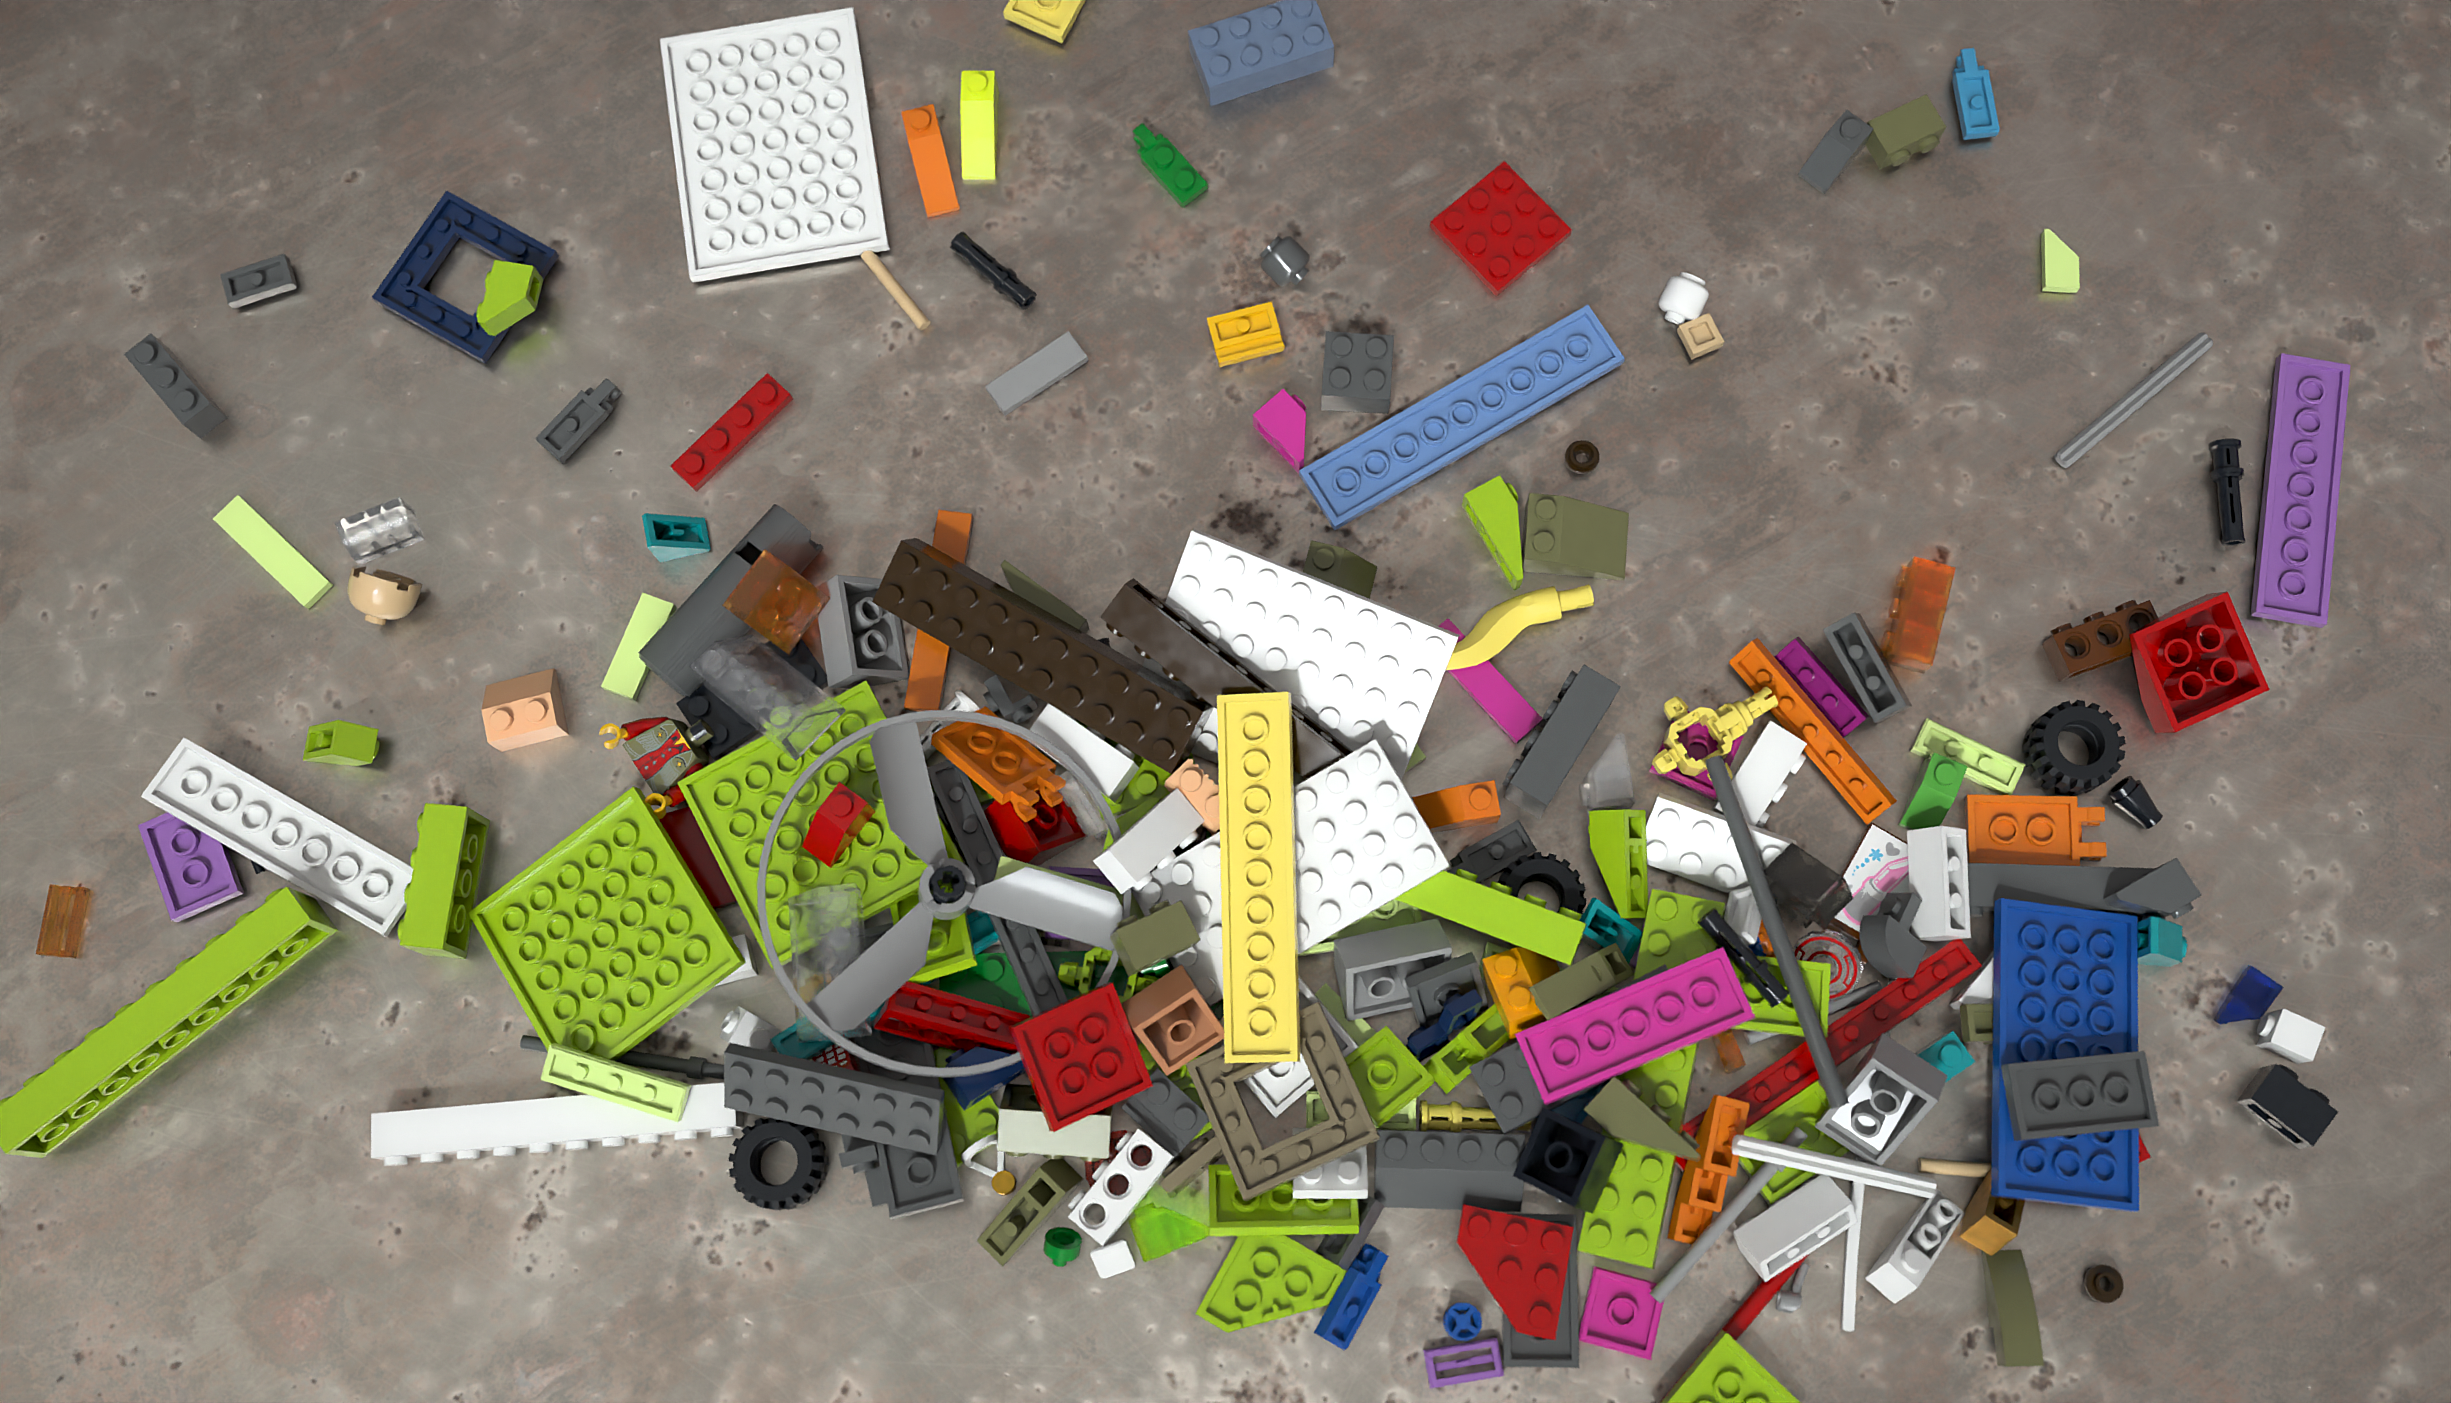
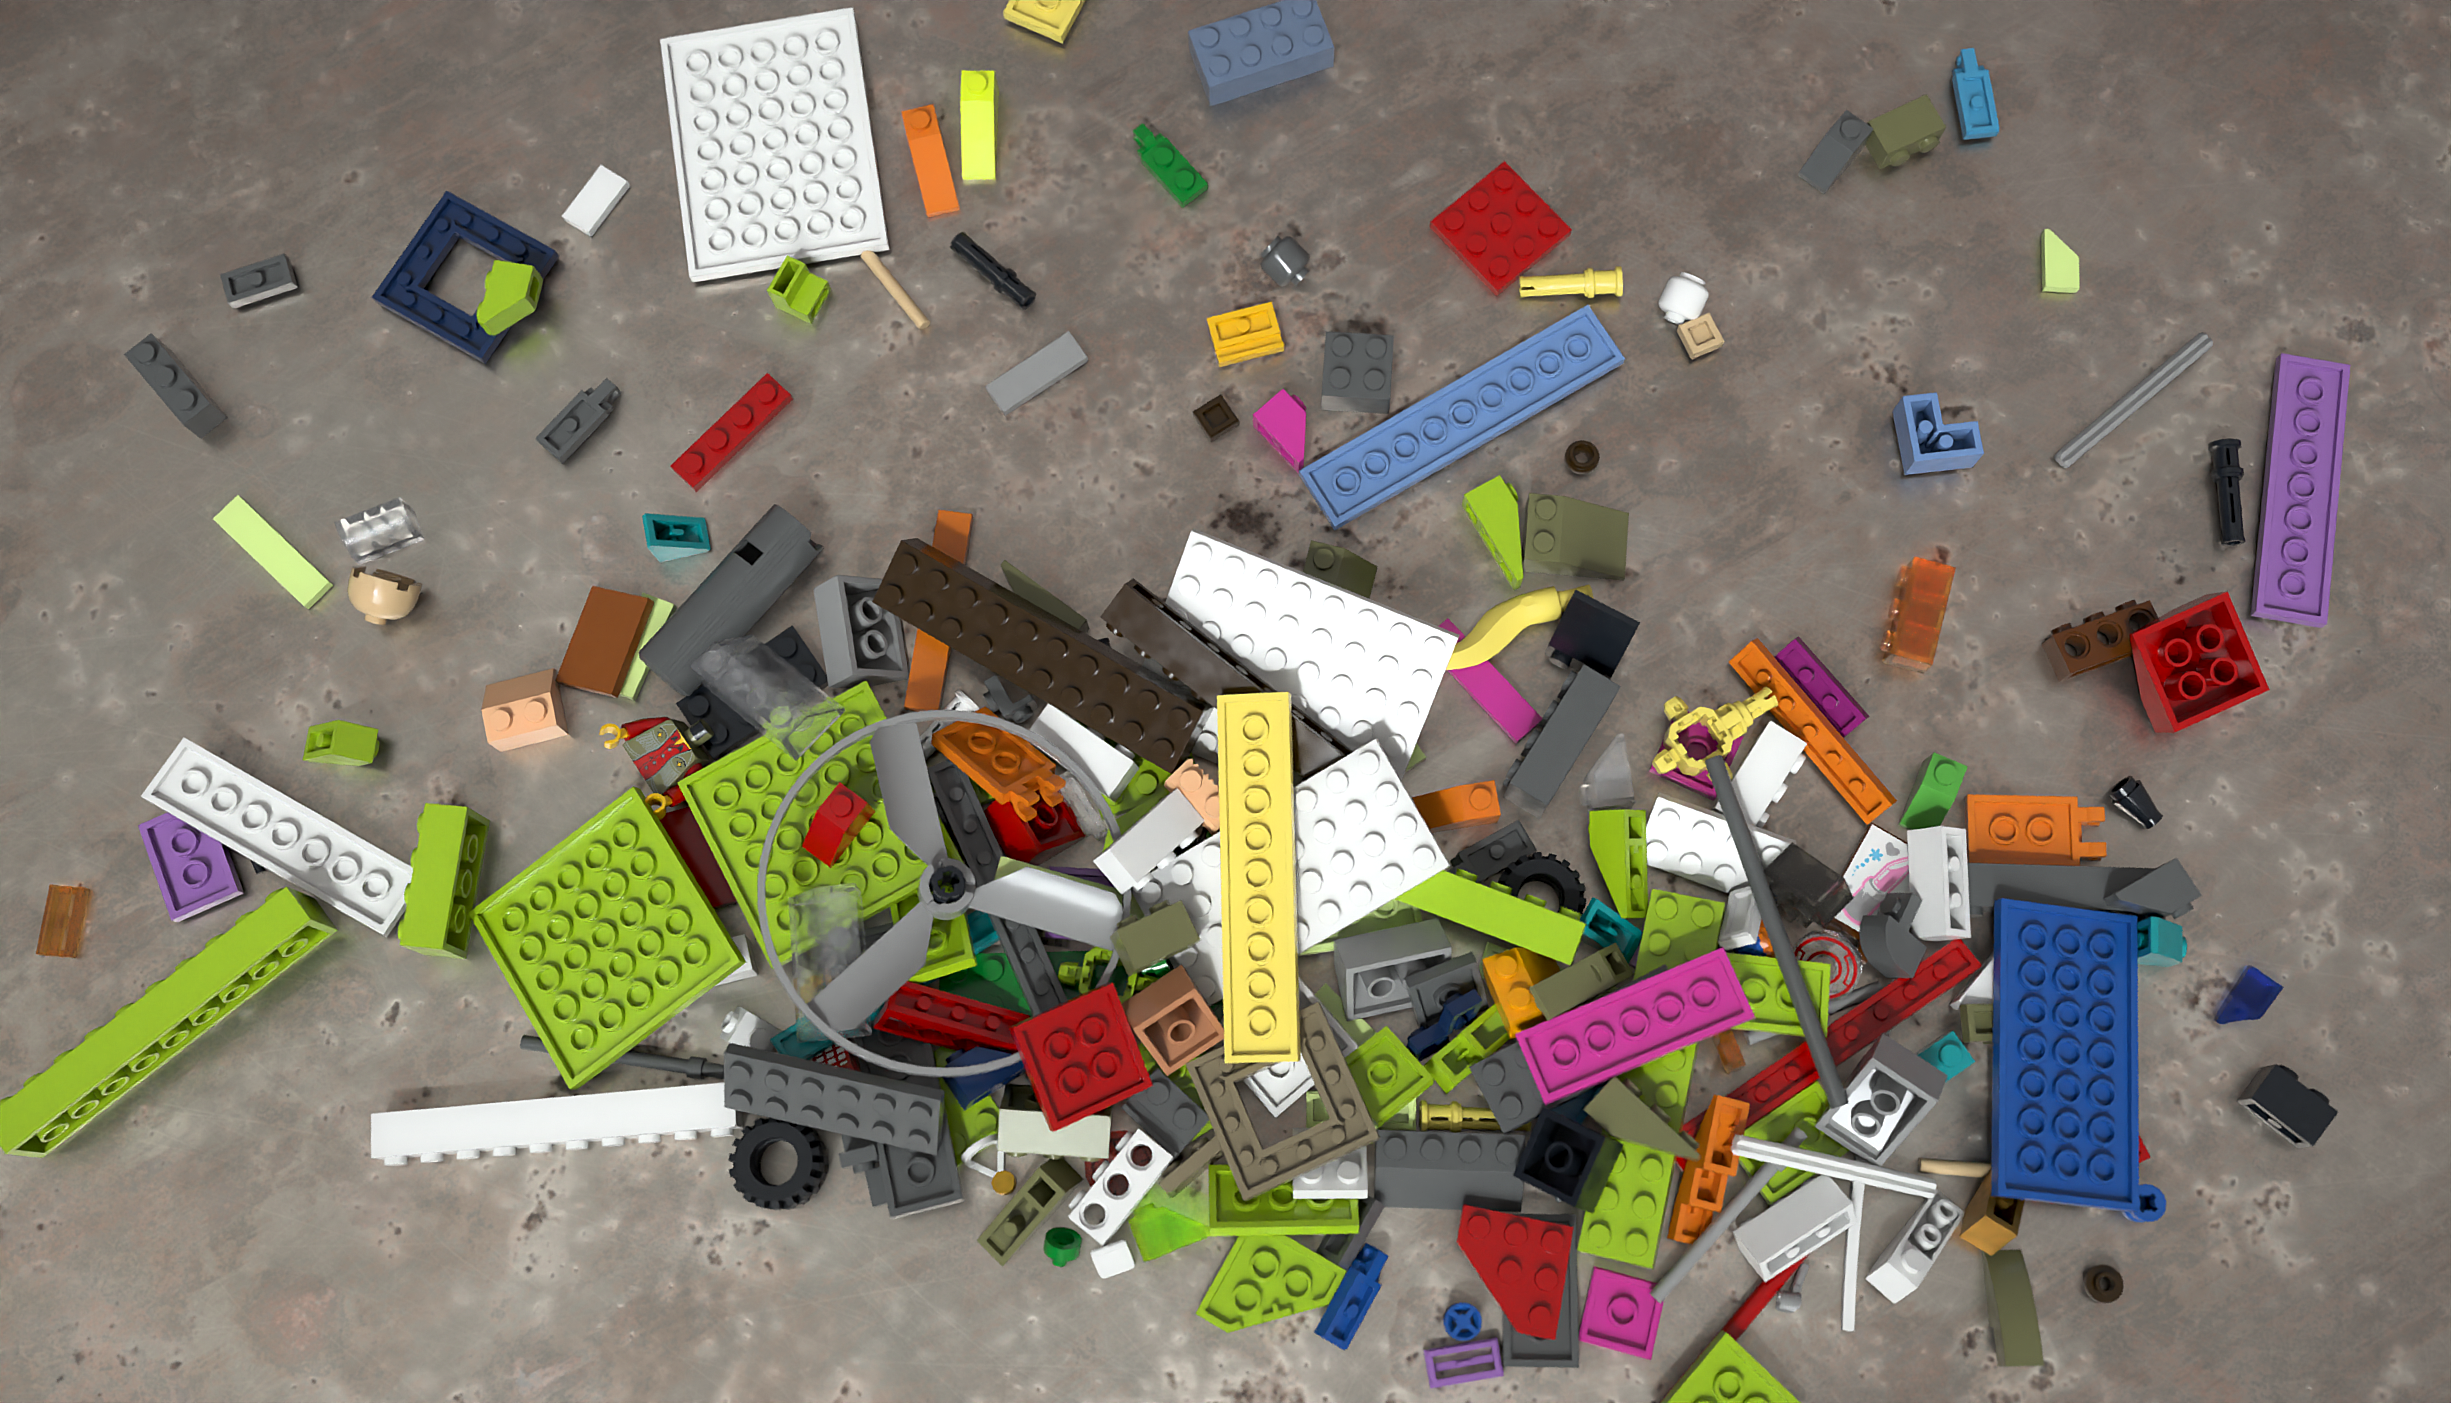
(596, 200): none -> white tile
(604, 641): none -> dark orange tile
(615, 1082): yellowish green tile -> none
(776, 601): clear orange brick -> none
(798, 290): none -> lime piece
(1216, 418): none -> dark brown tile
(1588, 282): none -> light yellow pin
(1591, 636): none -> black slope
(1772, 991): black pin -> none
(1867, 667): dark grey brick -> none
(1929, 444): none -> medium blue brick
(1984, 764): yellowish green tile -> none
(2079, 1095): dark grey plate -> none
(2093, 729): black tyre -> none
(2156, 1203): none -> blue wheel
(2289, 1035): white brick -> none

